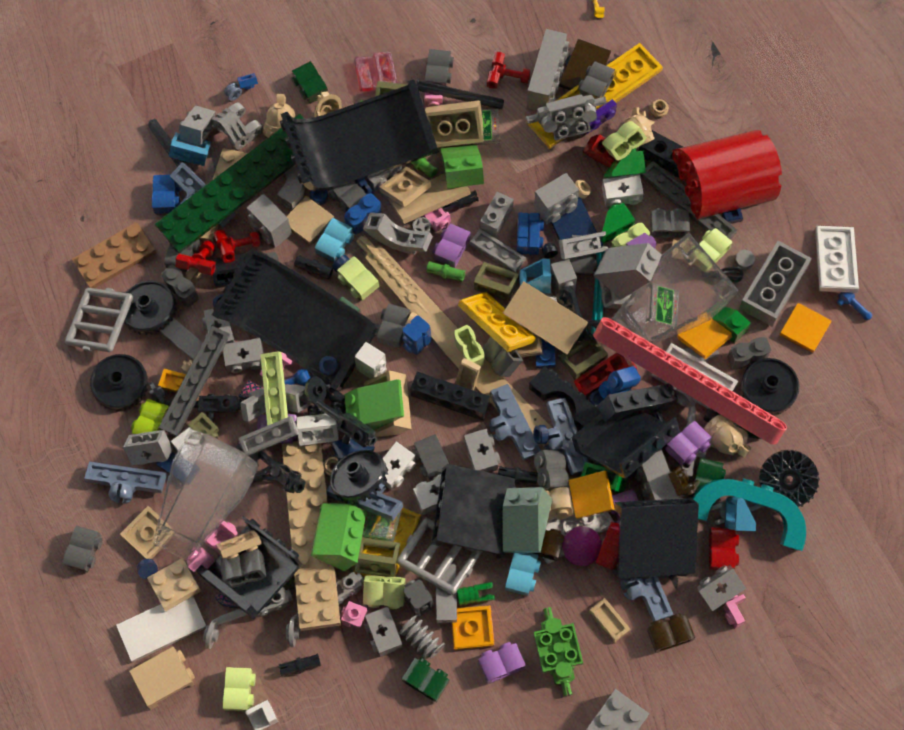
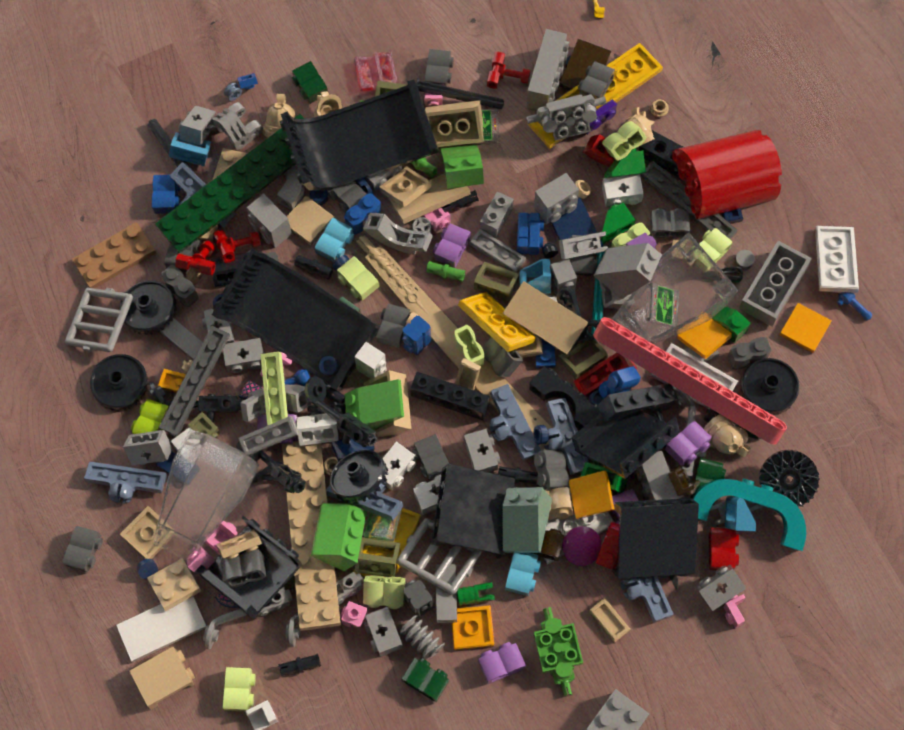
(670, 633): dark brown brick -> none

